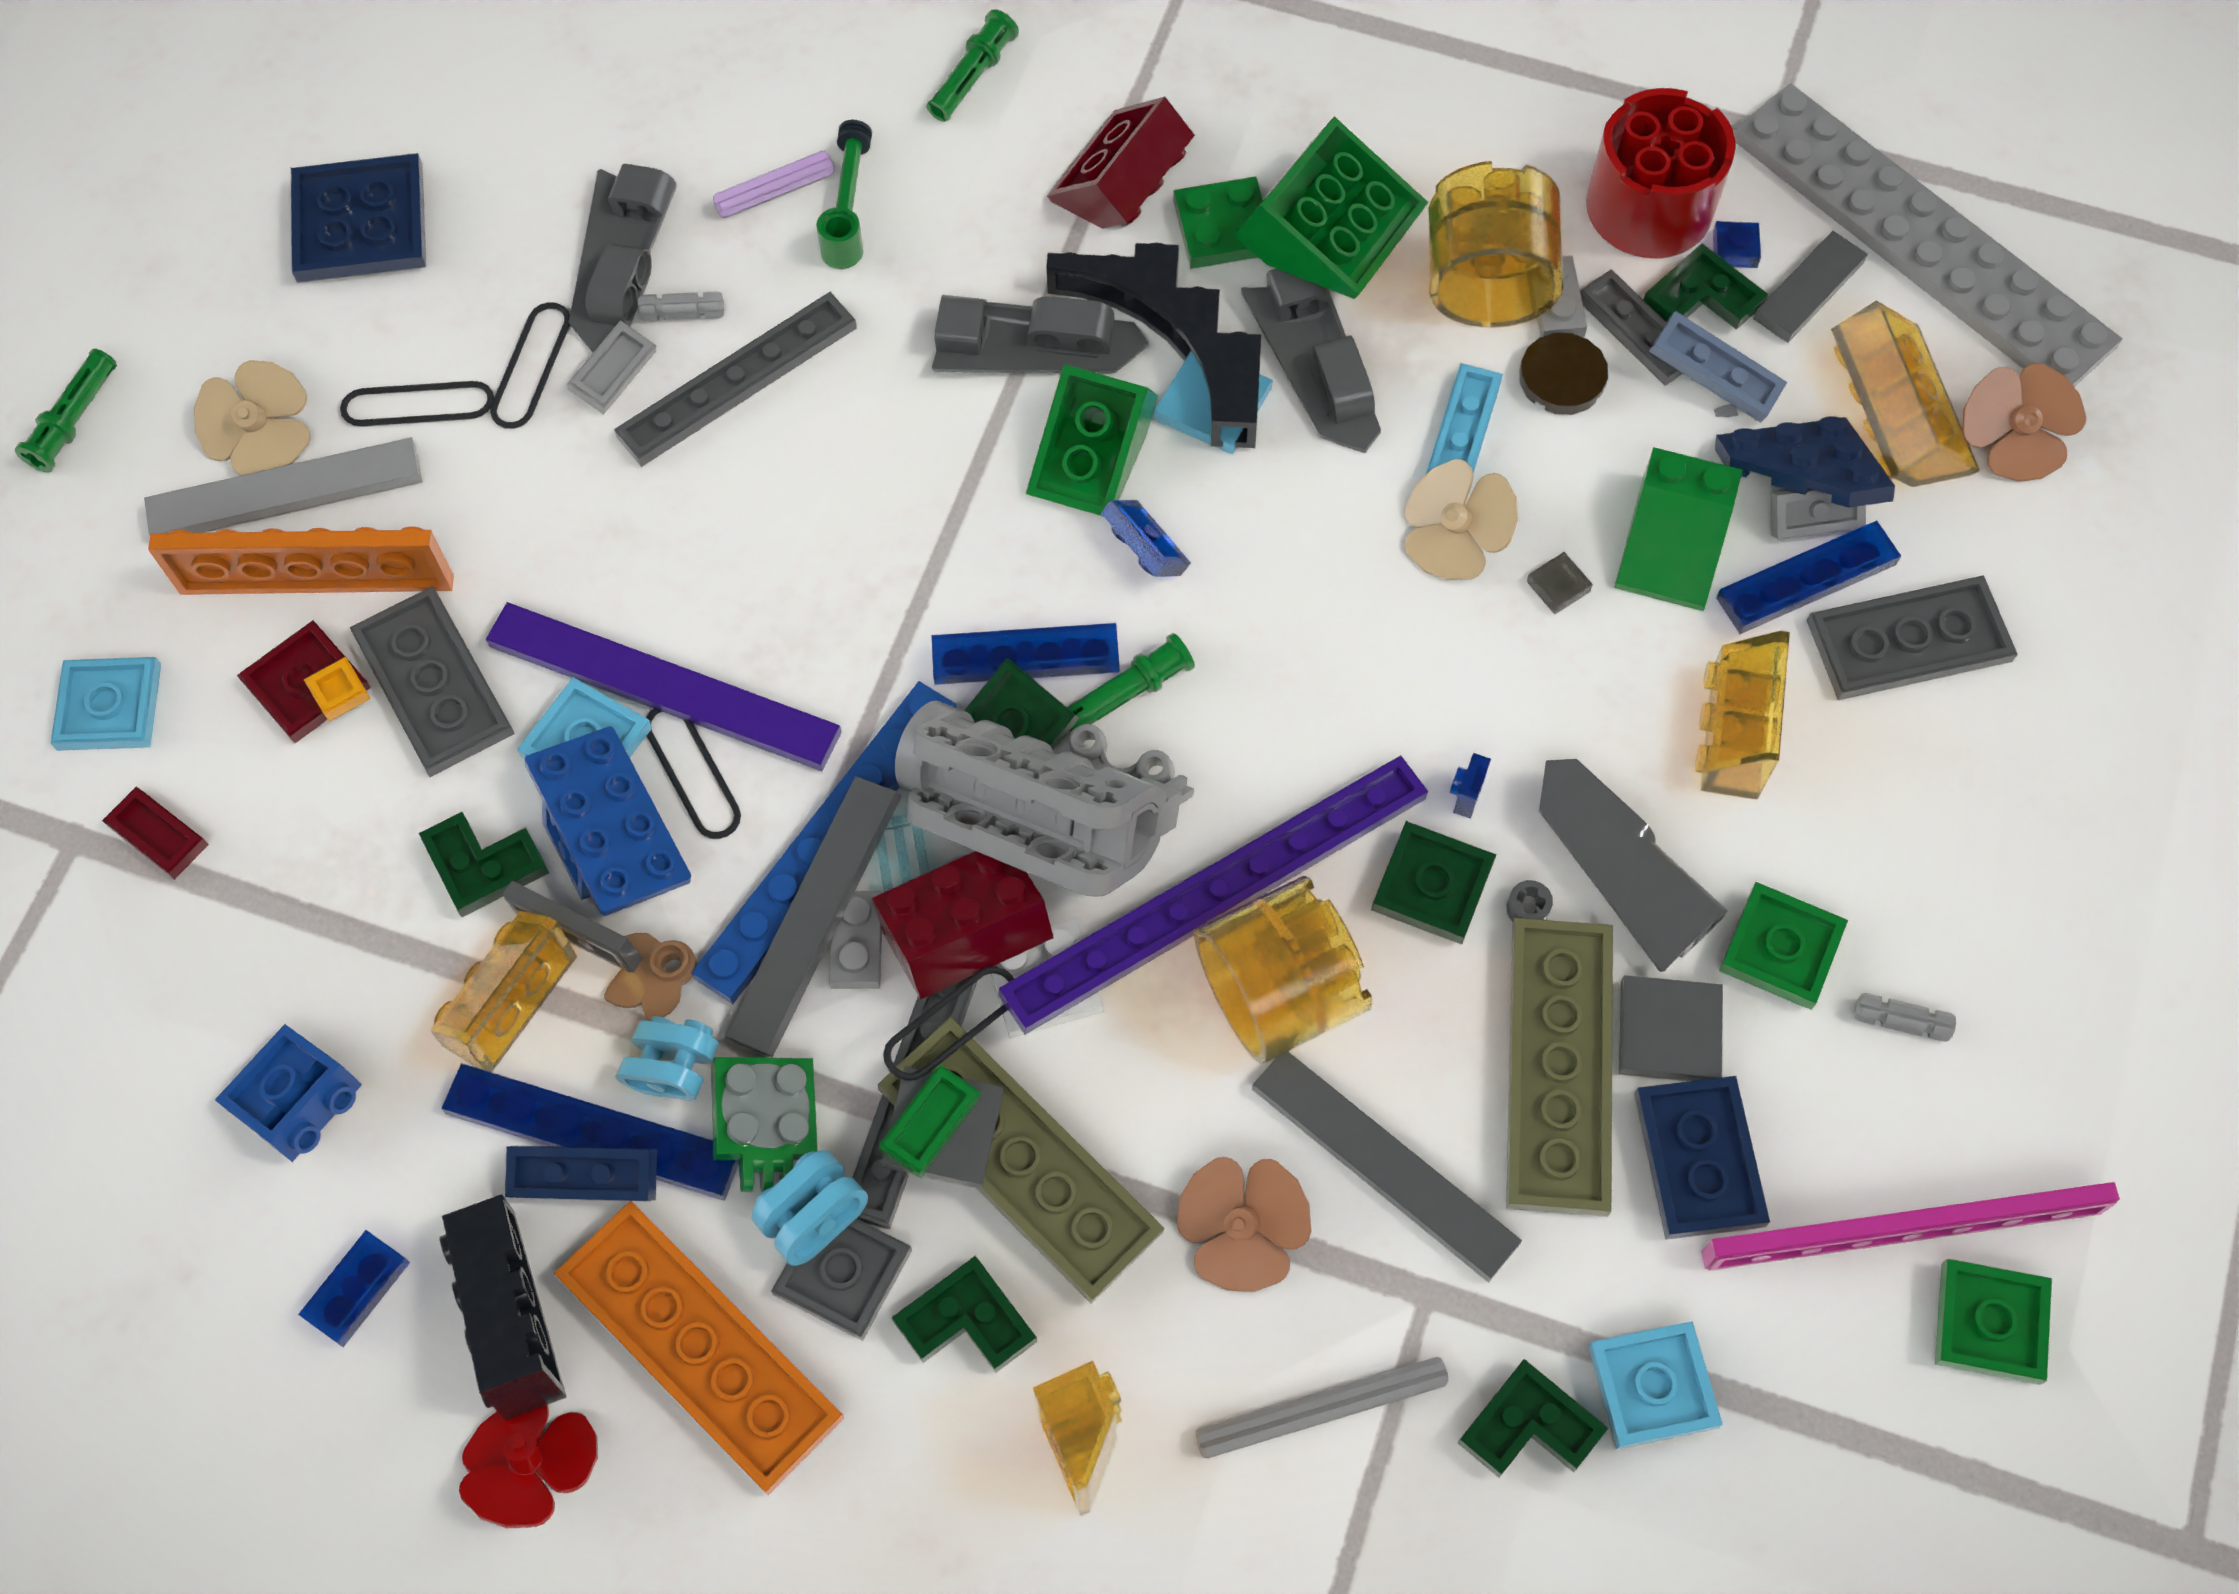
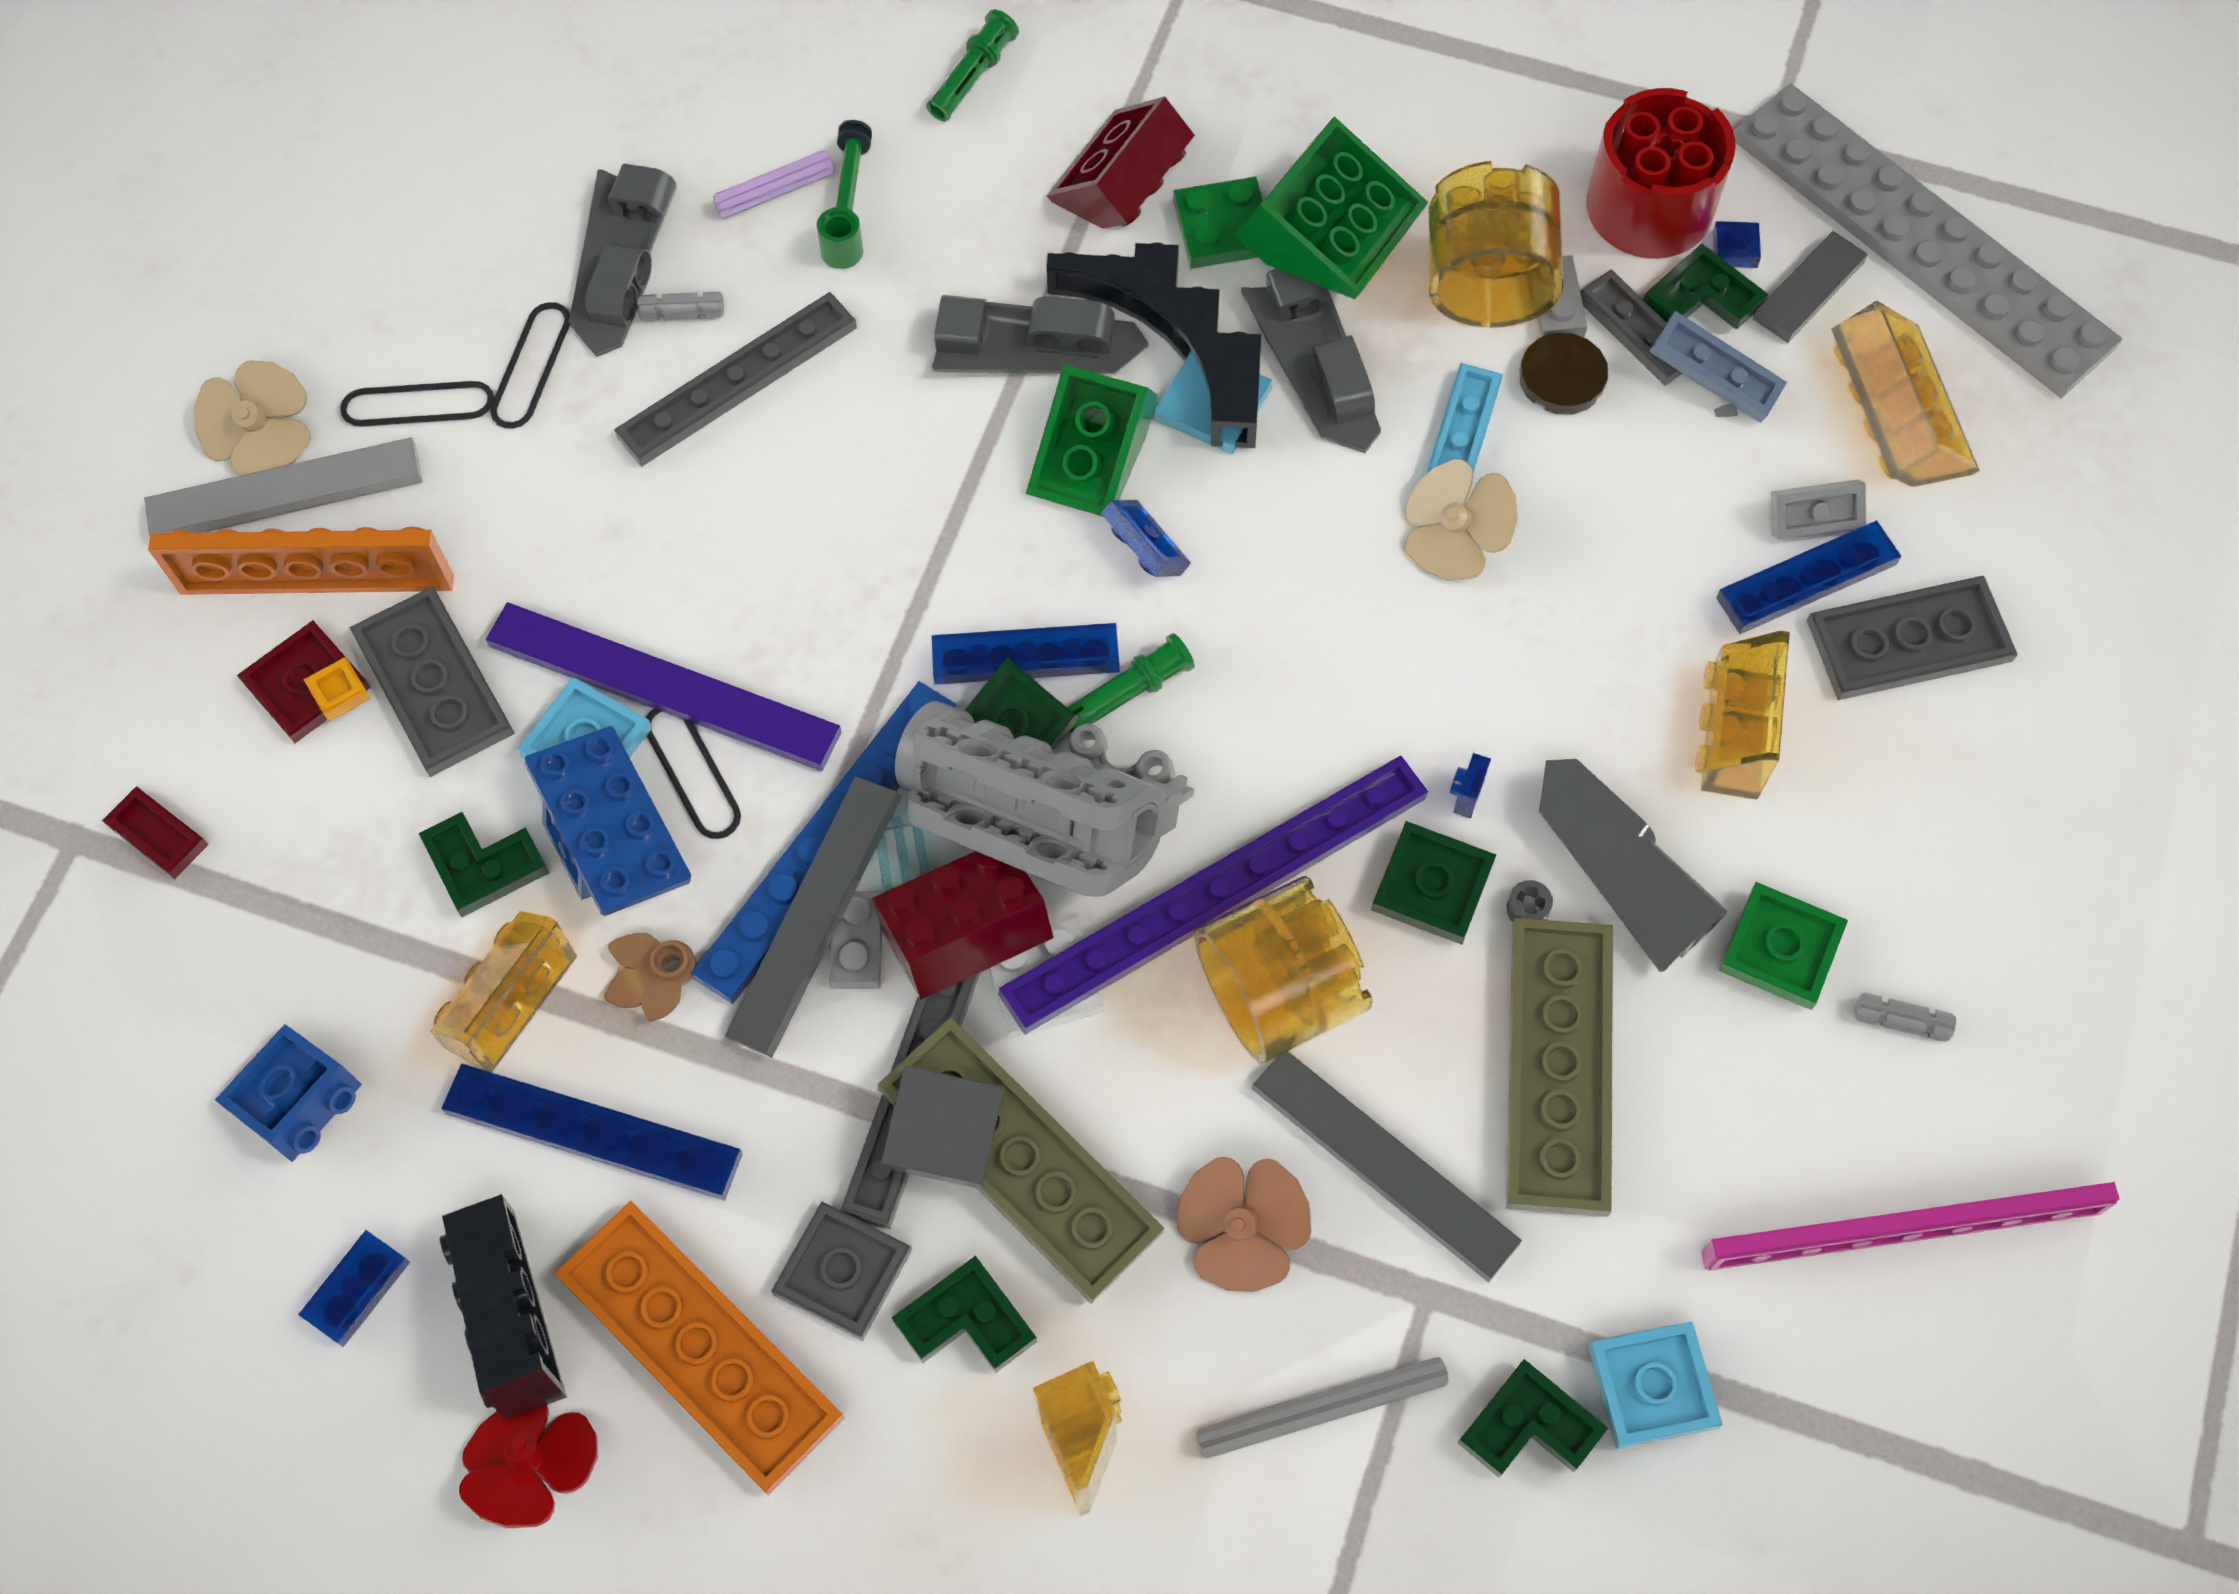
(57, 425): green pin -> none
(106, 703): medium azure tile -> none
(357, 217): dark blue plate -> none
(576, 927): dark grey tile -> none
(581, 1173): dark blue plate -> none
(611, 367): light grey tile -> none
(670, 1041): medium azure brick -> none
(763, 1115): piece -> none
(809, 1207): medium azure brick -> none
(930, 1121): green tile -> none
(934, 1009): black piece -> none
(1559, 583): clear smoke tile -> none
(1670, 1028): dark grey tile -> none
(1678, 528): green slope -> none
(1701, 1157): dark blue plate -> none
(1810, 455): dark blue plate -> none
(1993, 1321): green plate -> none
(2019, 408): nougat piece -> none

